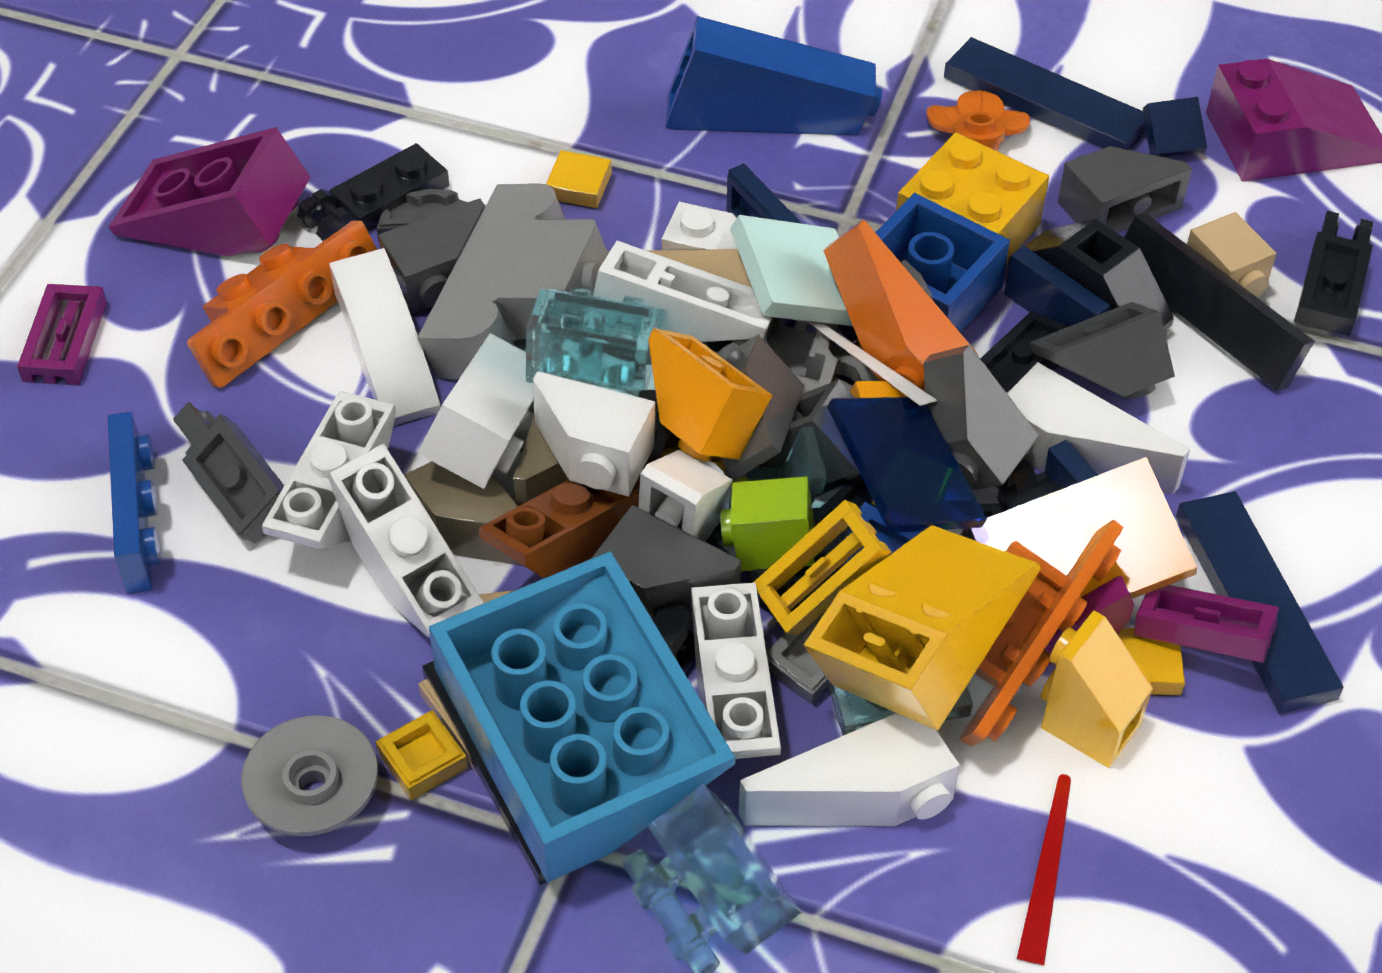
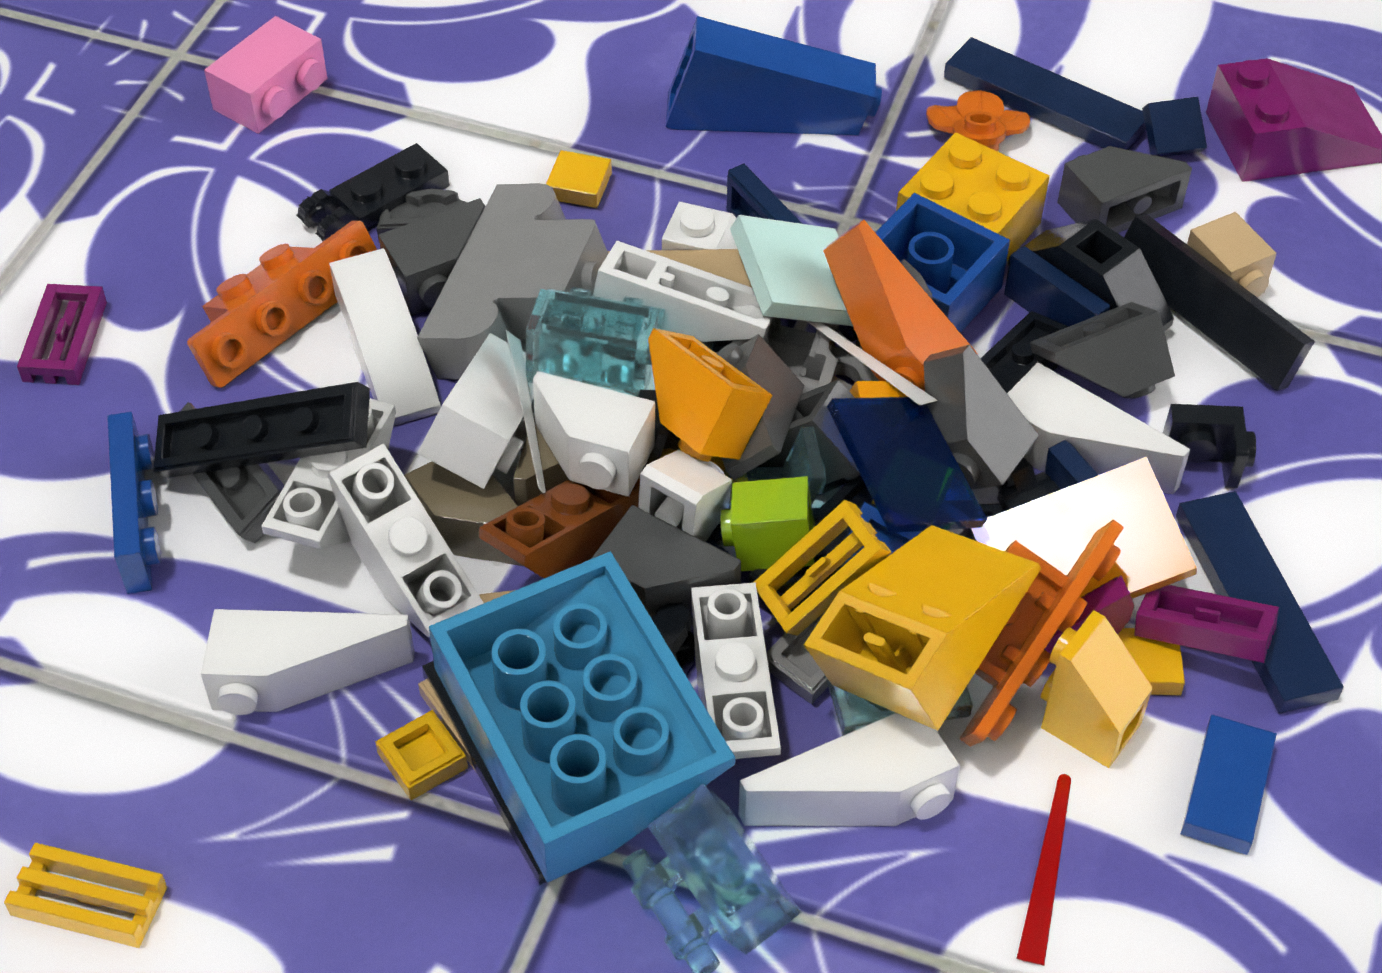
(48, 858): none -> yellow tile
(216, 196): magenta slope -> none
(263, 430): none -> black tile
(266, 74): none -> bright pink brick
(293, 656): none -> white slope
(304, 753): light grey dish -> none
(523, 390): none -> white sticker
(1214, 436): none -> black bracket
(1229, 784): none -> blue tile
(1335, 277): black hinge -> none

